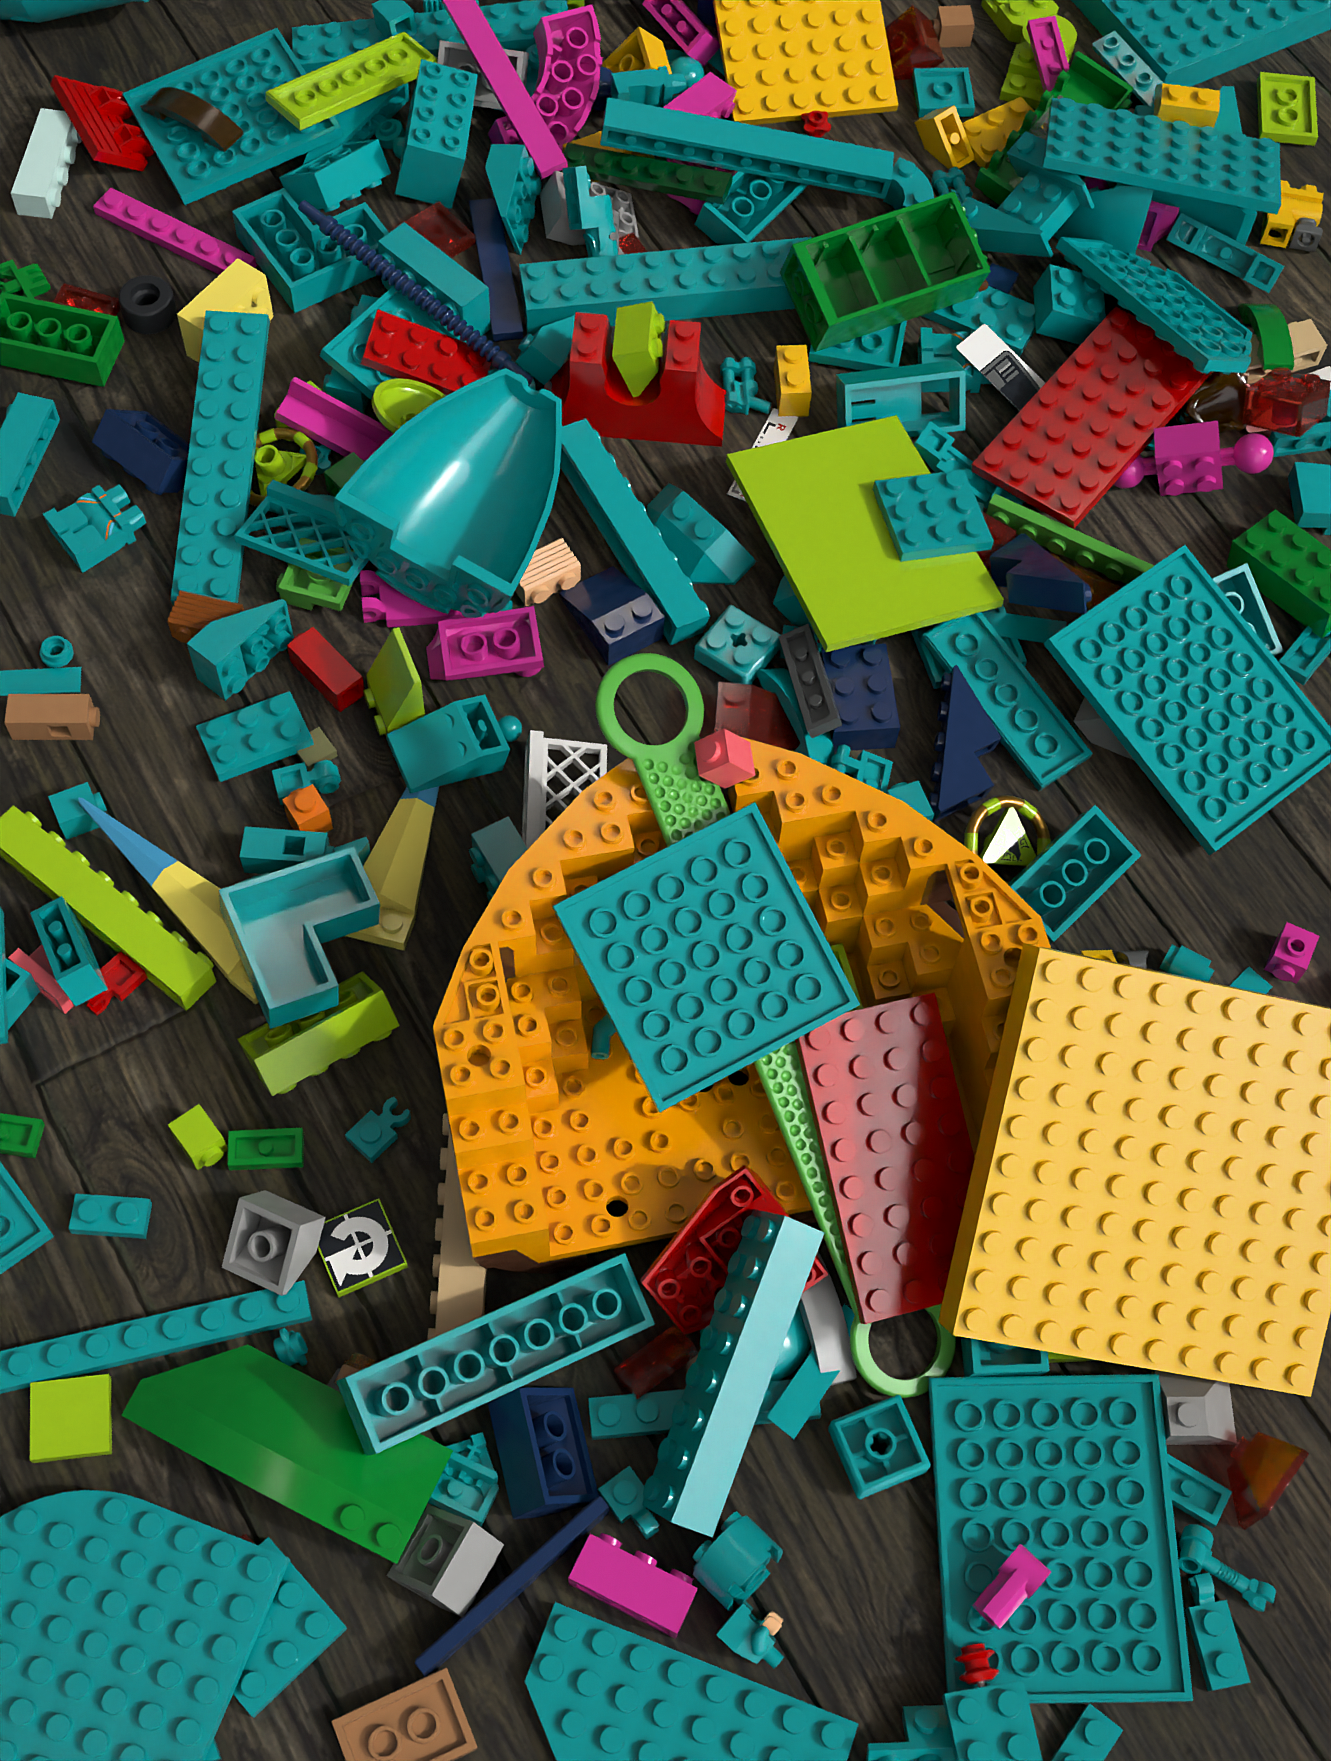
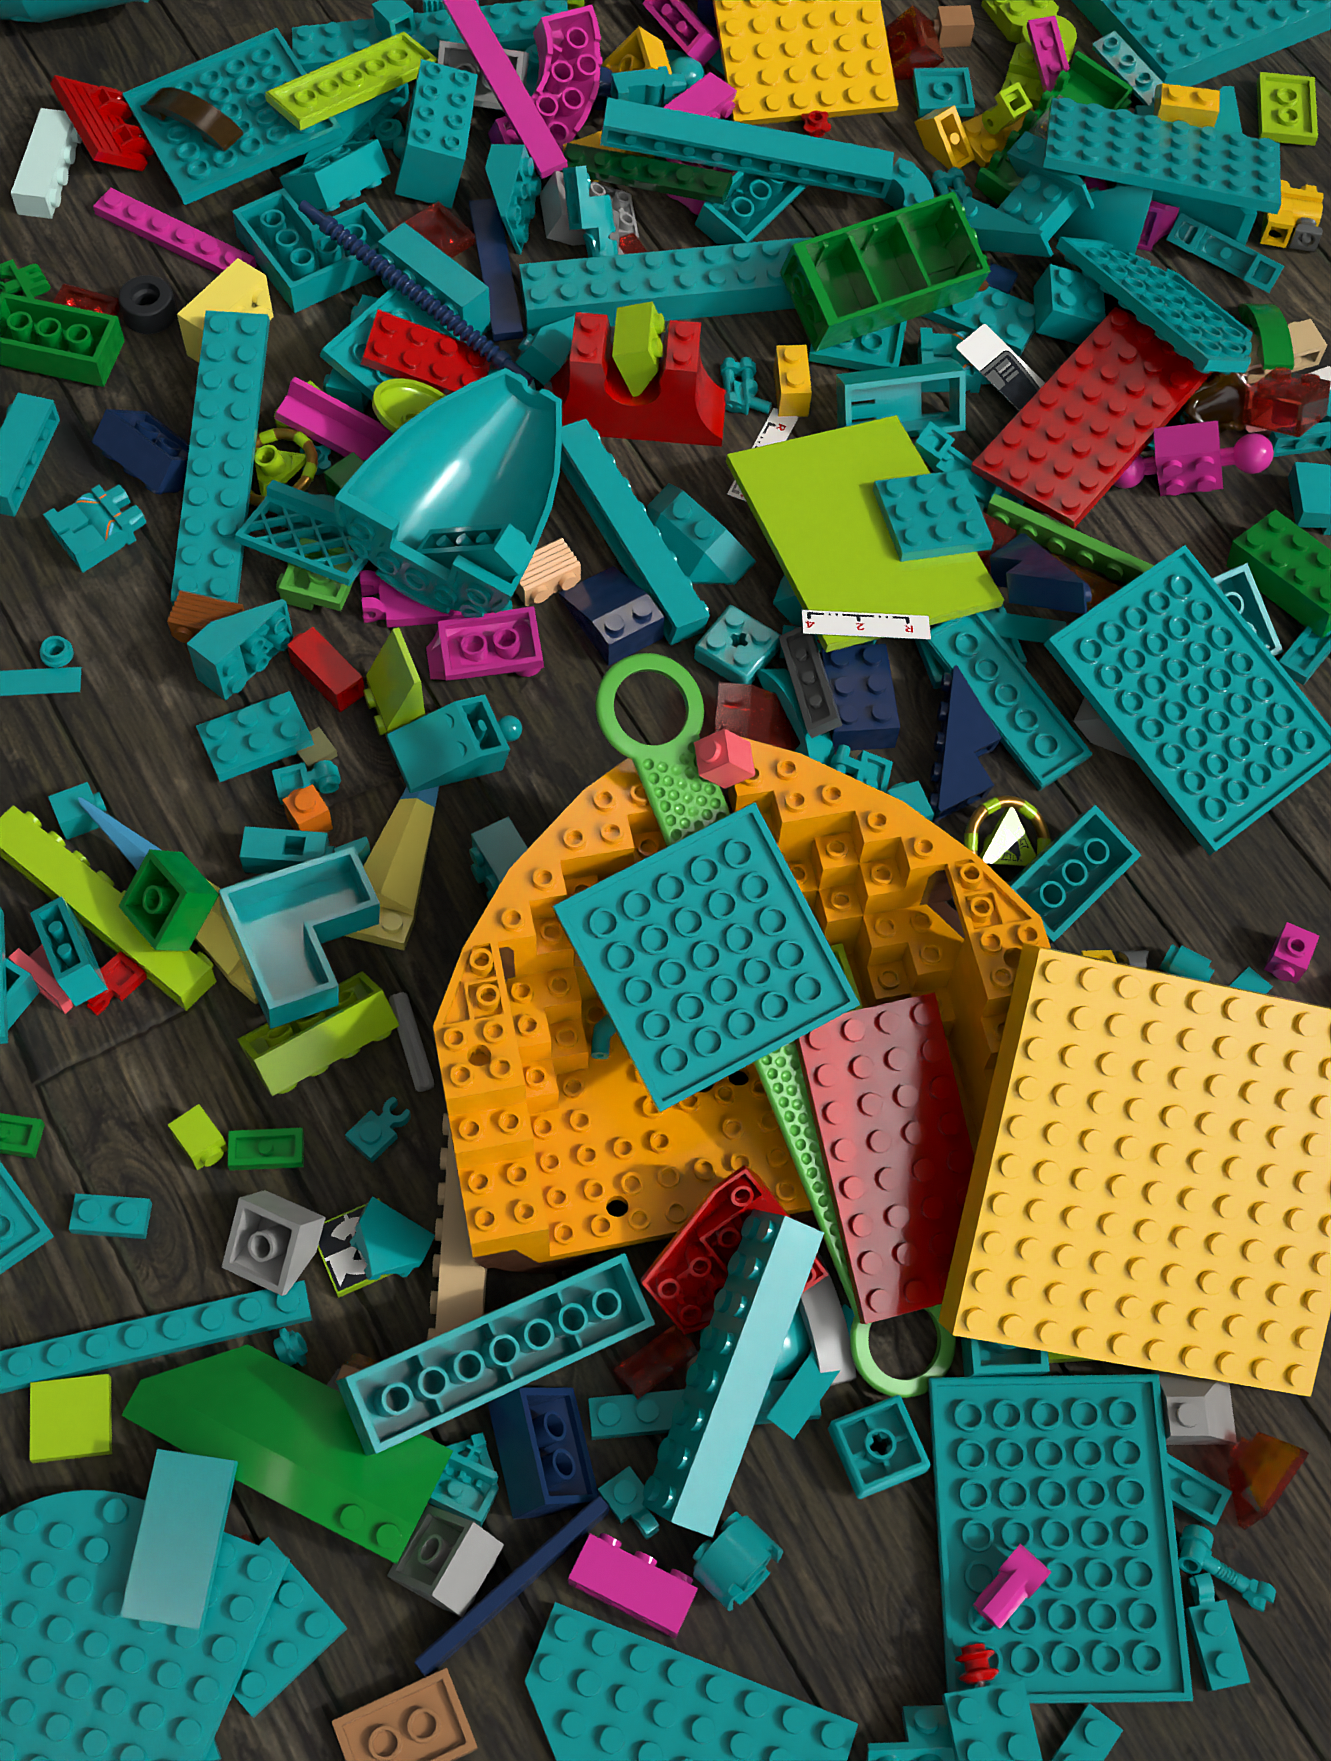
(51, 716): medium nougat brick -> none
(168, 900): none -> green brick
(179, 1539): none -> teal tile
(389, 1241): none -> teal slope
(411, 1042): none -> light grey axle
(493, 547): none -> teal brick
(536, 778): white fence -> none
(752, 1637): teal piece -> none
(866, 624): none -> white sticker
(1010, 108): none -> lime leg

